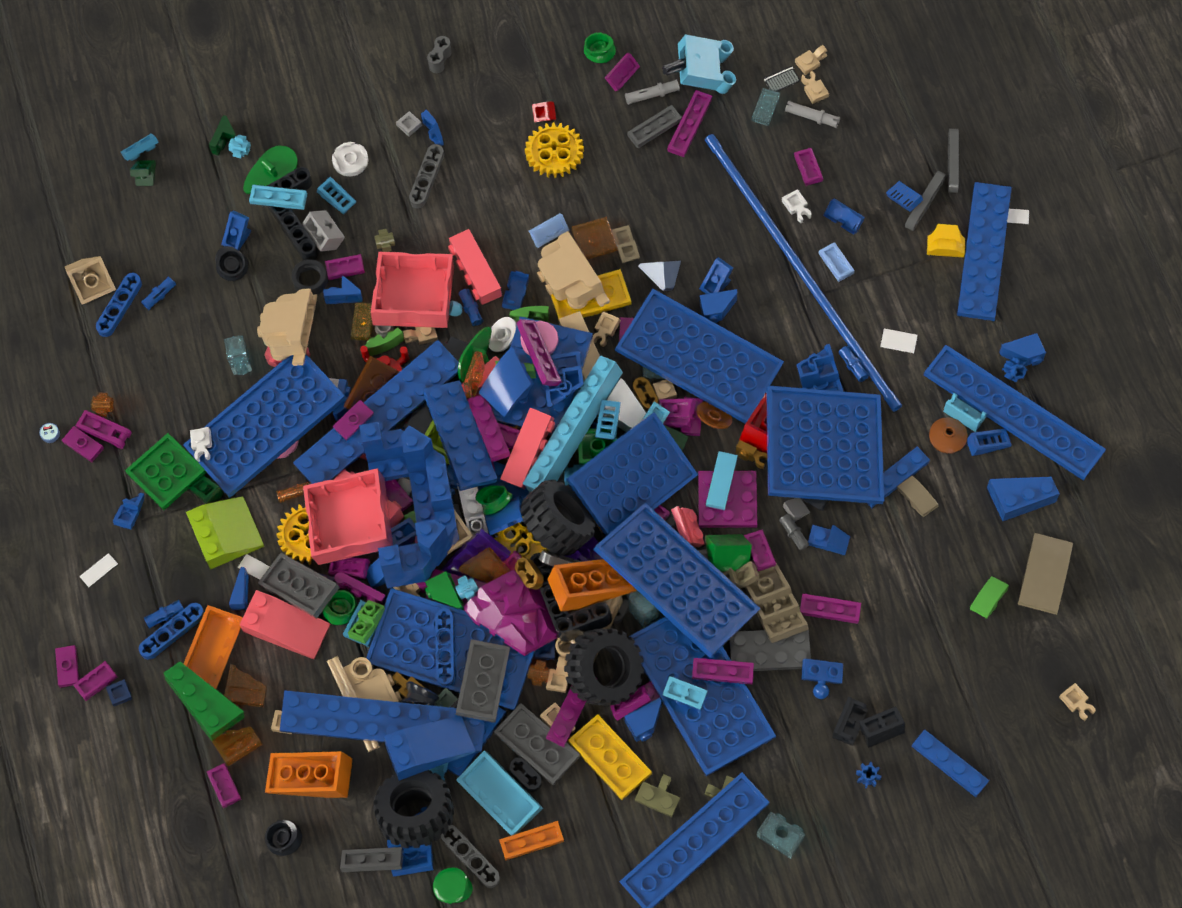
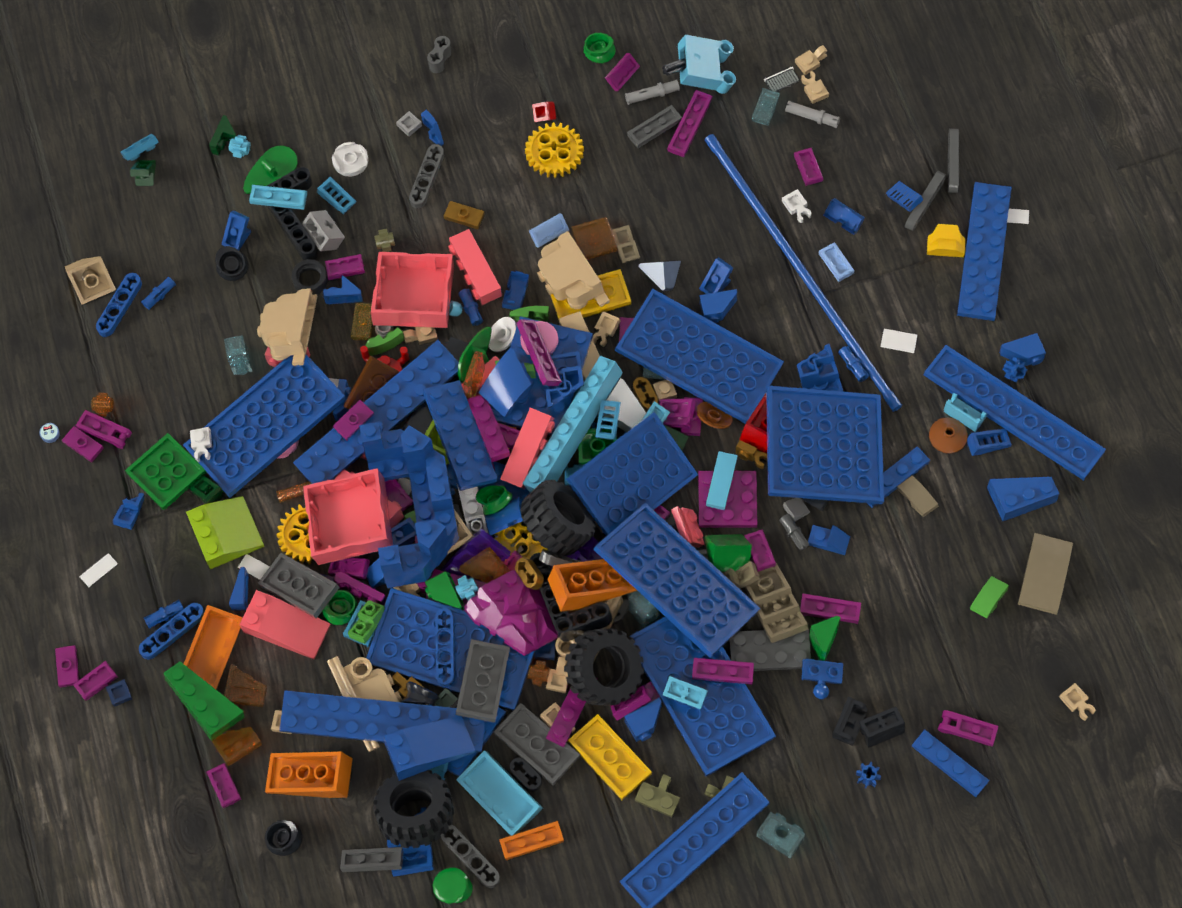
(464, 215): none -> pearl gold plate
(823, 635): none -> green slope
(968, 728): none -> magenta plate

